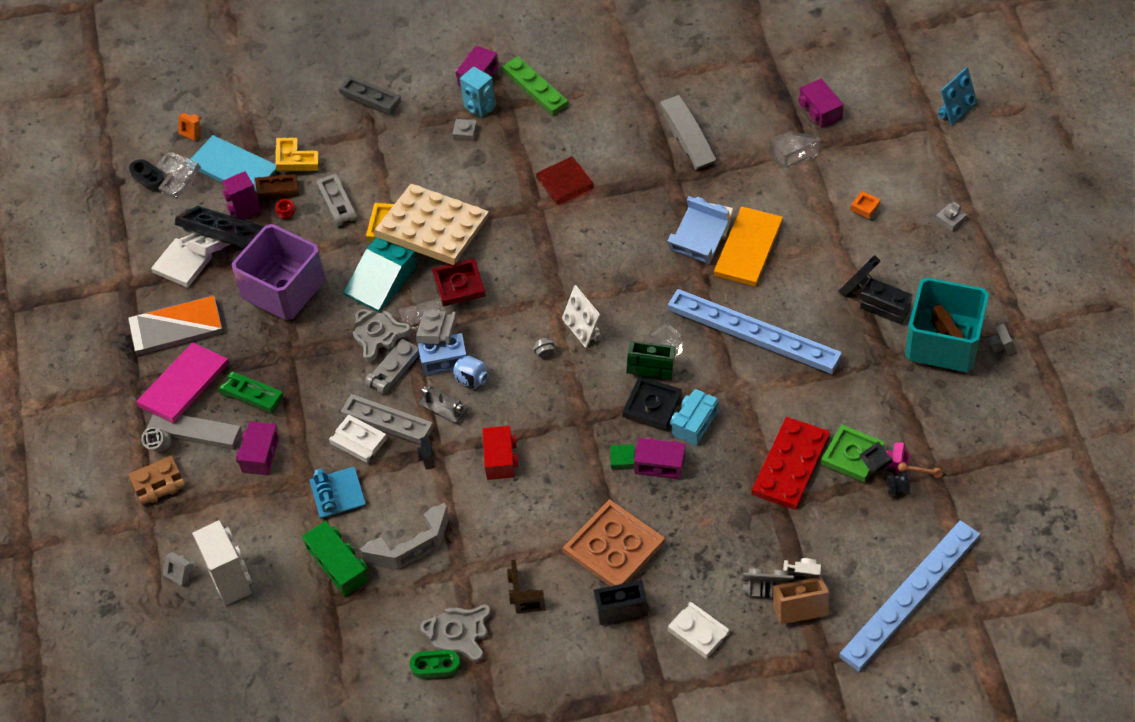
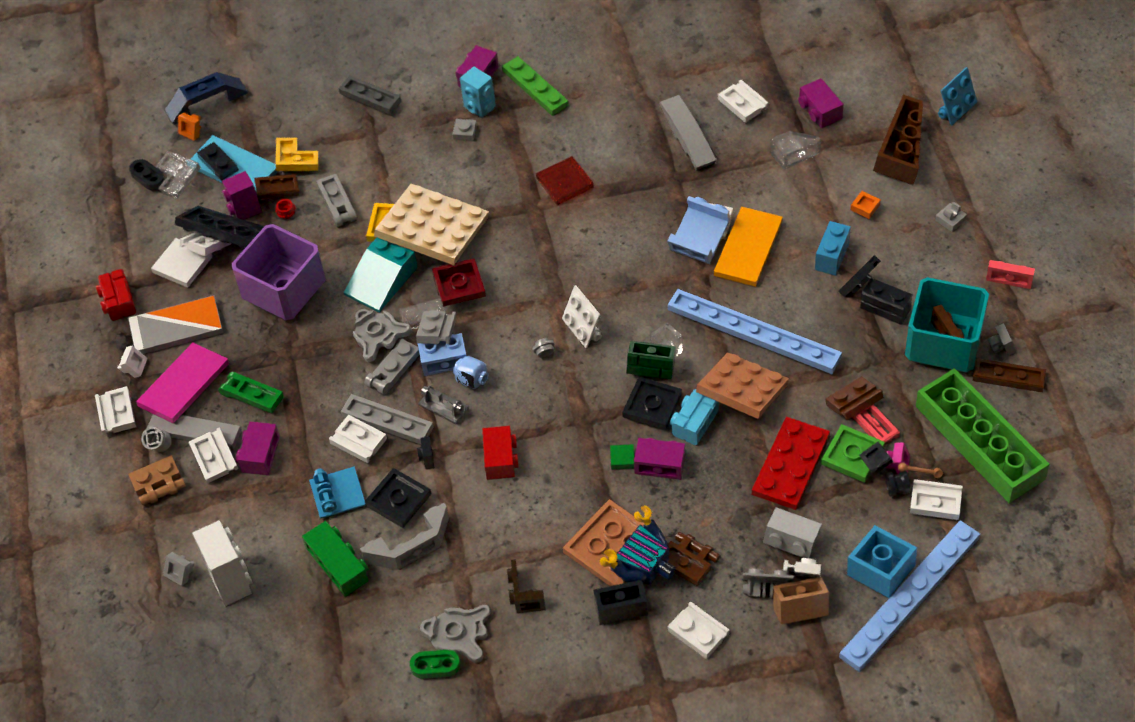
(115, 411): none -> white plate
(116, 295): none -> red brick
(132, 362): none -> white tile
(201, 90): none -> dark blue slope
(213, 455): none -> white plate
(217, 161): none -> black plate
(398, 497): none -> black plate
(642, 554): none -> torso
(687, 564): none -> reddish brown plate
(742, 385): none -> nougat plate
(743, 101): none -> white plate
(792, 533): none -> light grey brick
(832, 248): none -> dark azure brick
(854, 398): none -> reddish brown plate
(873, 428): none -> coral tile
(881, 561): none -> dark azure brick
(900, 148): none -> reddish brown wedge
(936, 499): none -> white plate
(982, 435): none -> bright green brick
(1009, 375): none -> reddish brown tile
(1010, 274): none -> coral plate

